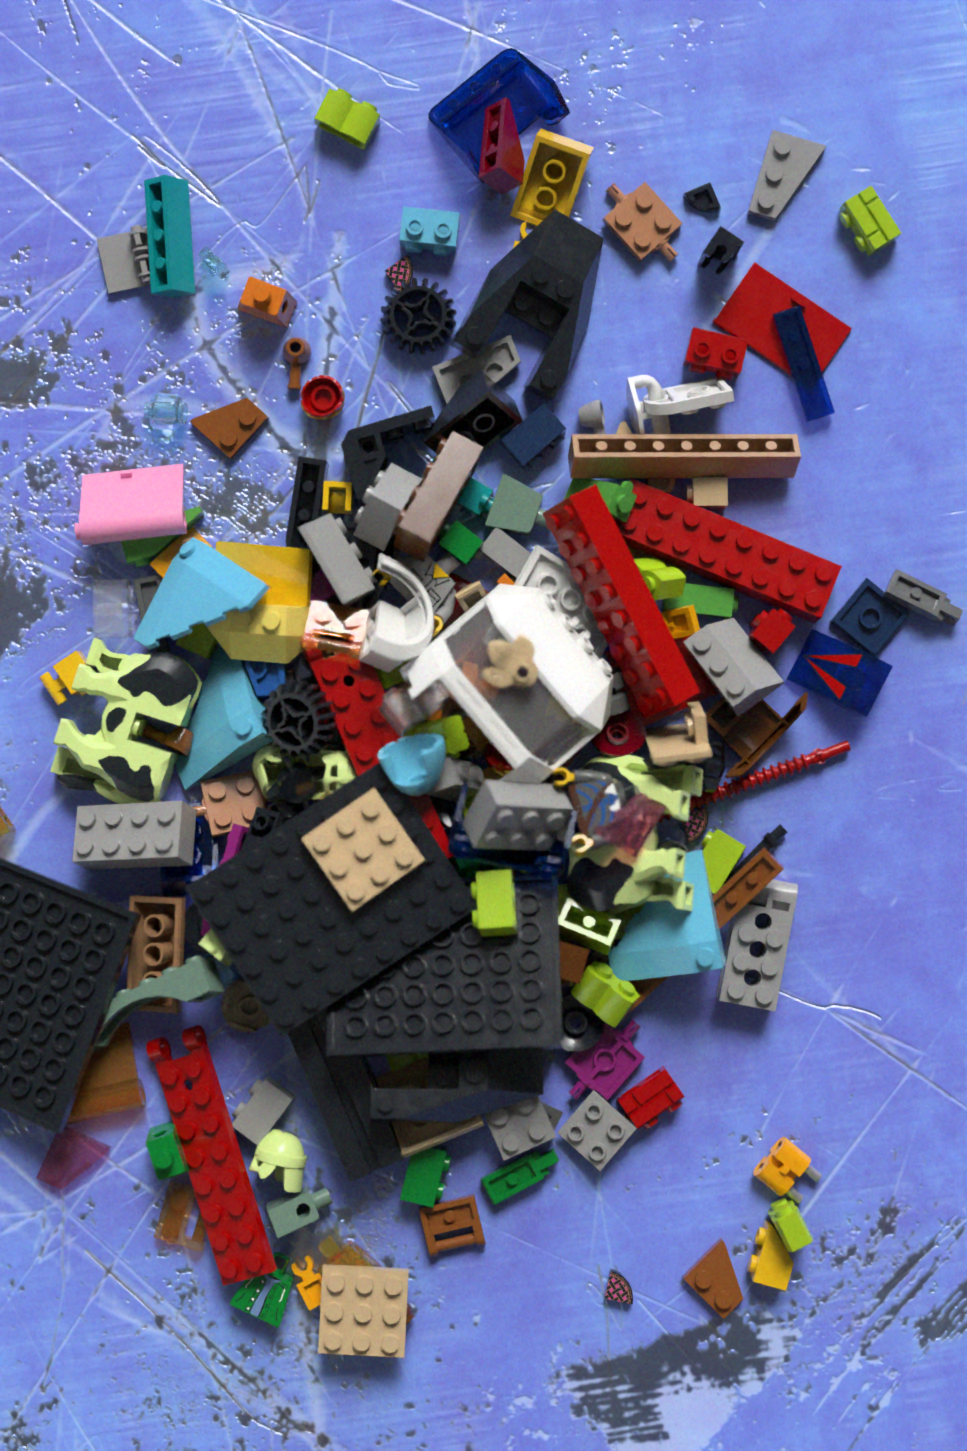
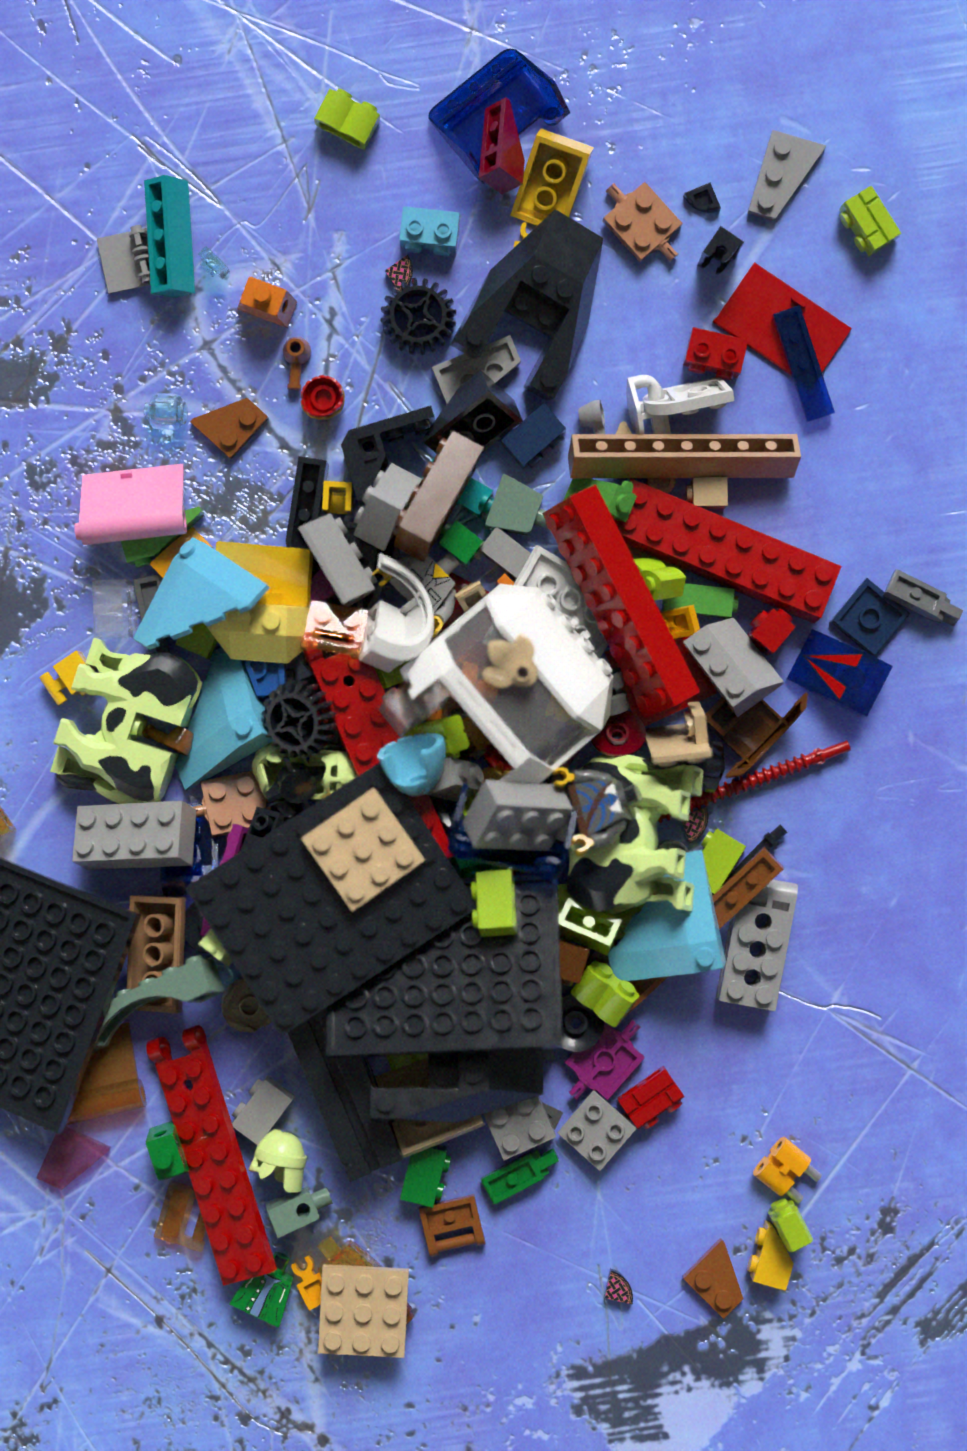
(632, 824): clear pink wing -> none

